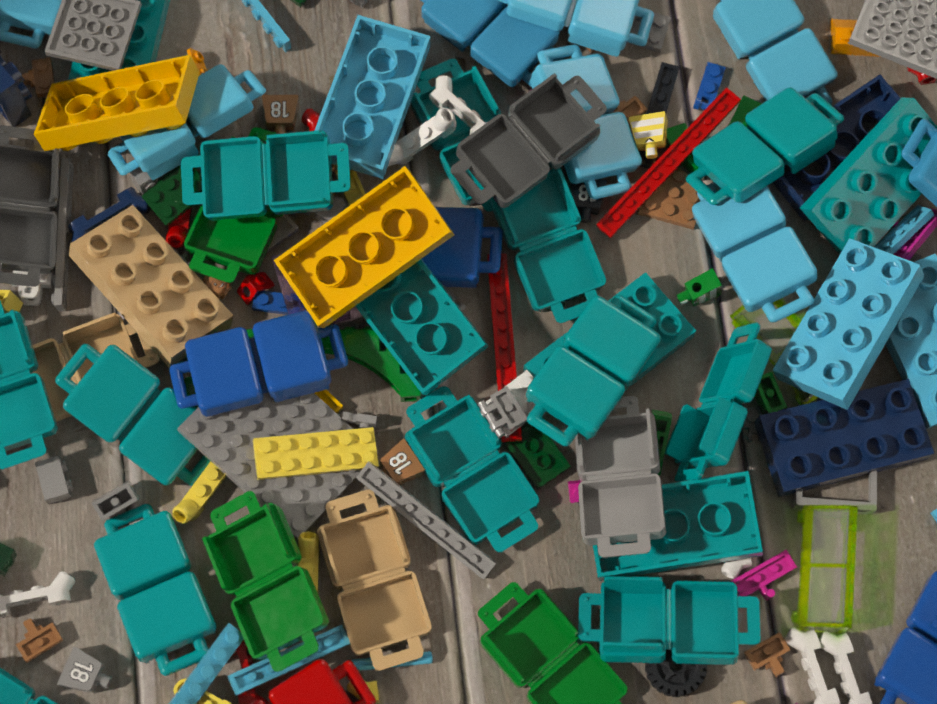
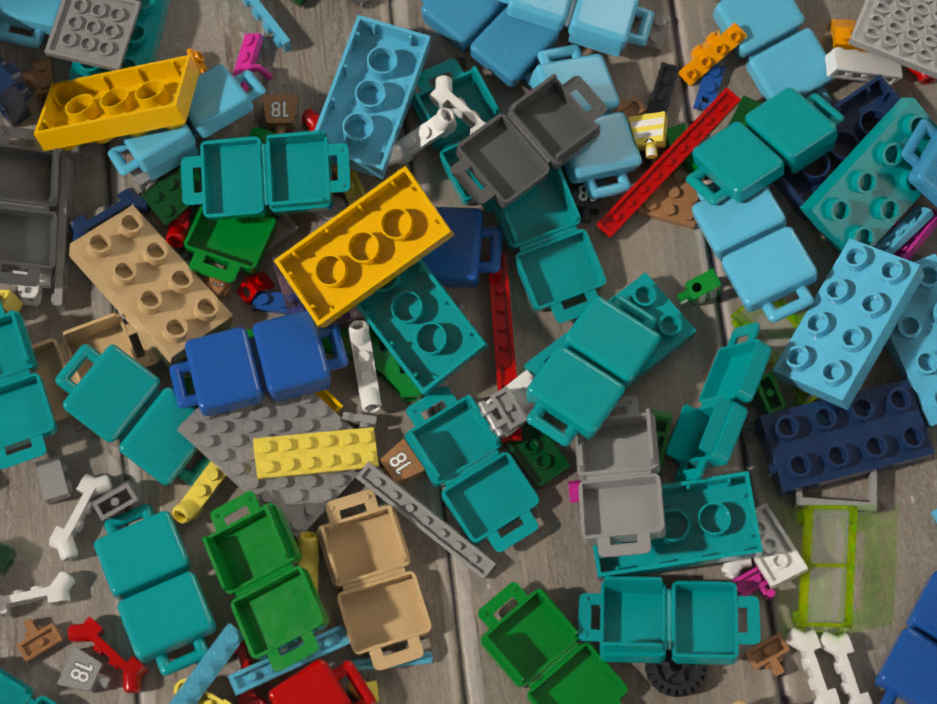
(63, 539): none -> white plate
(132, 669): none -> red plate
(248, 57): none -> dark pink plate
(364, 366): none -> white plate
(711, 52): none -> light orange bracket
(780, 558): none -> white plate
(861, 66): none -> white brick

